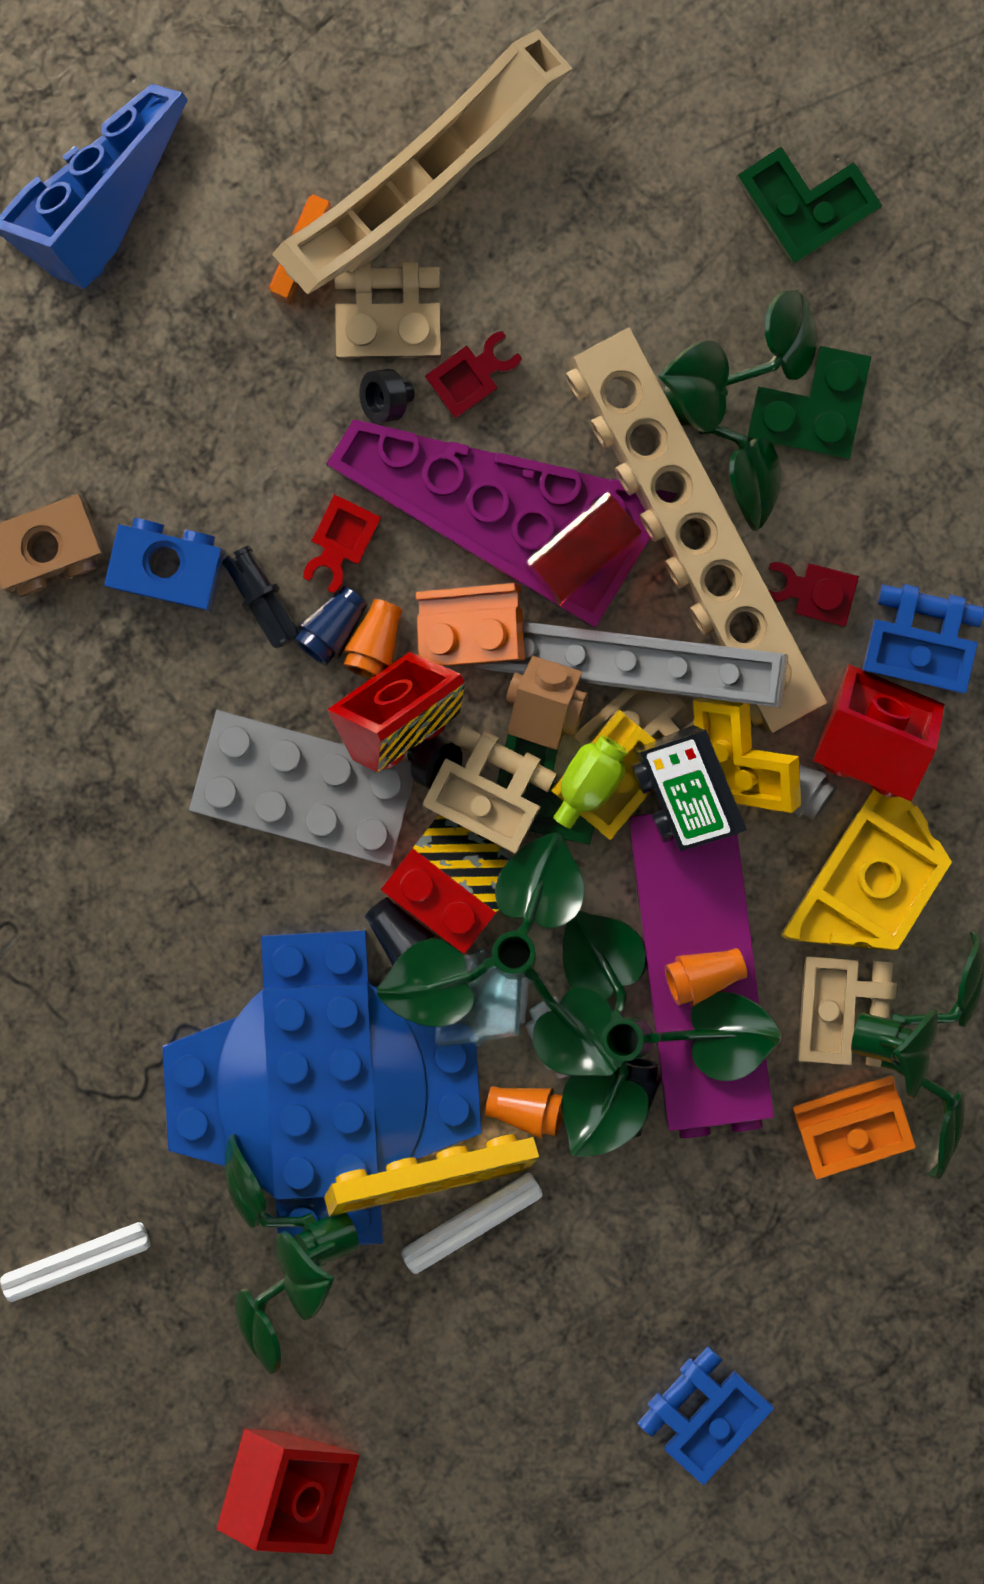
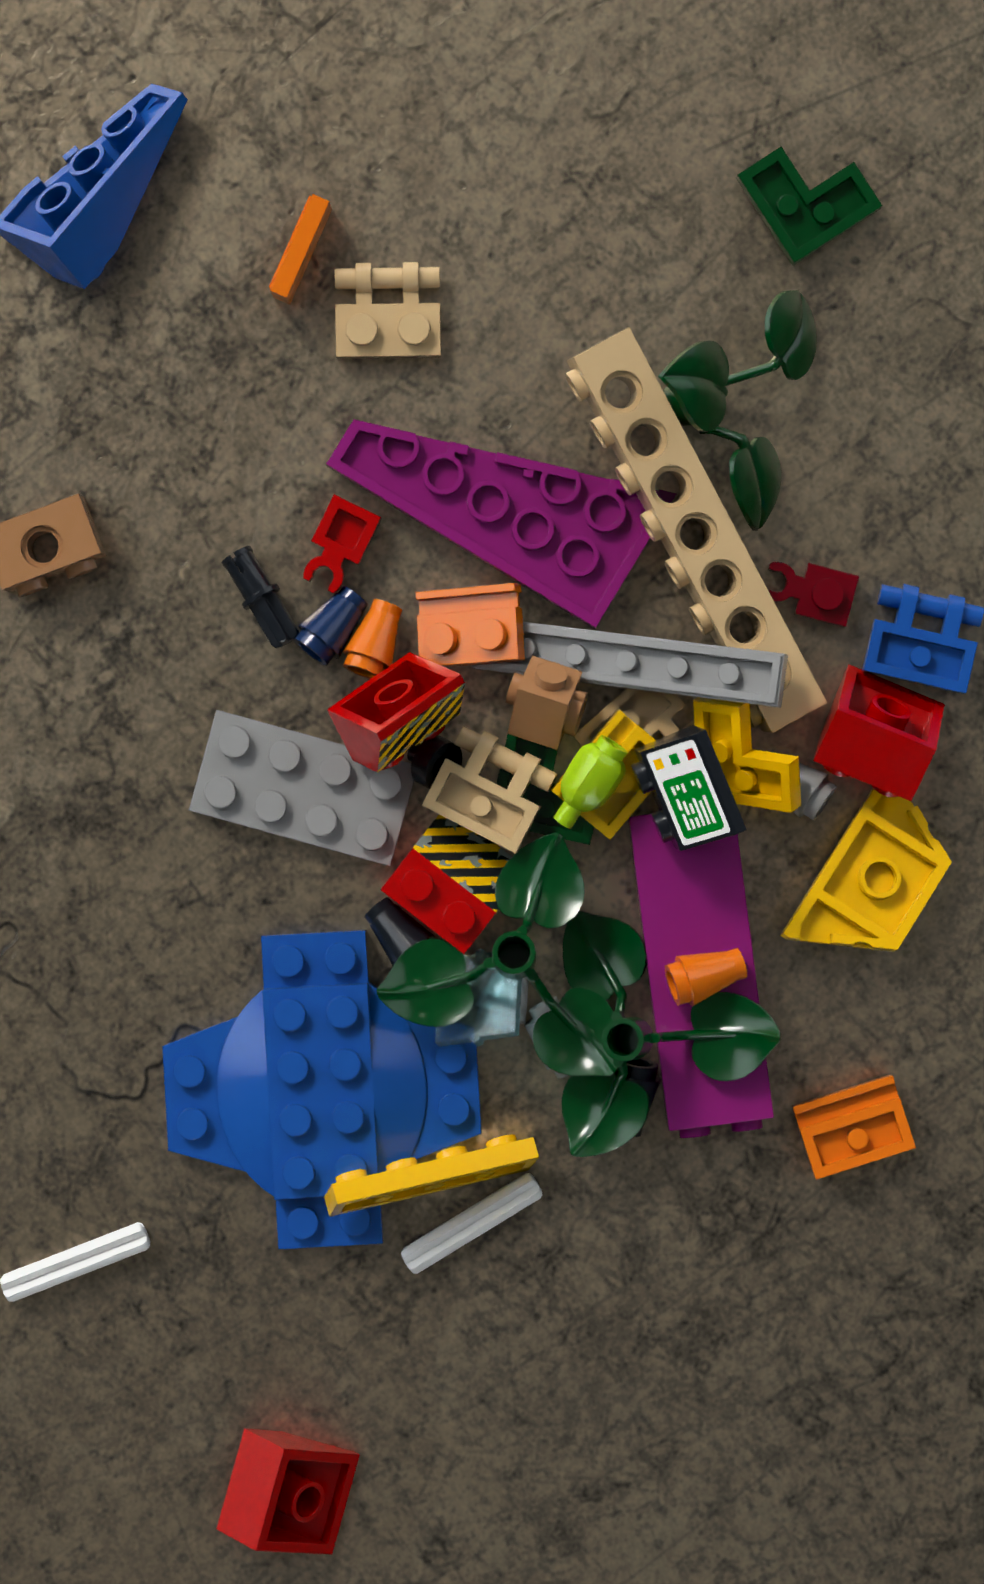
(133, 570): blue brick -> none
(298, 1258): dark green plant -> none
(384, 395): black tile -> none
(427, 168): tan arch -> none
(466, 379): dark red plate -> none
(528, 1109): orange cone -> none
(583, 549): clear red brick -> none
(717, 1426): blue plate -> none
(824, 419): dark green plate -> none
(830, 1005): tan plate -> none
(889, 1041): dark green plant -> none

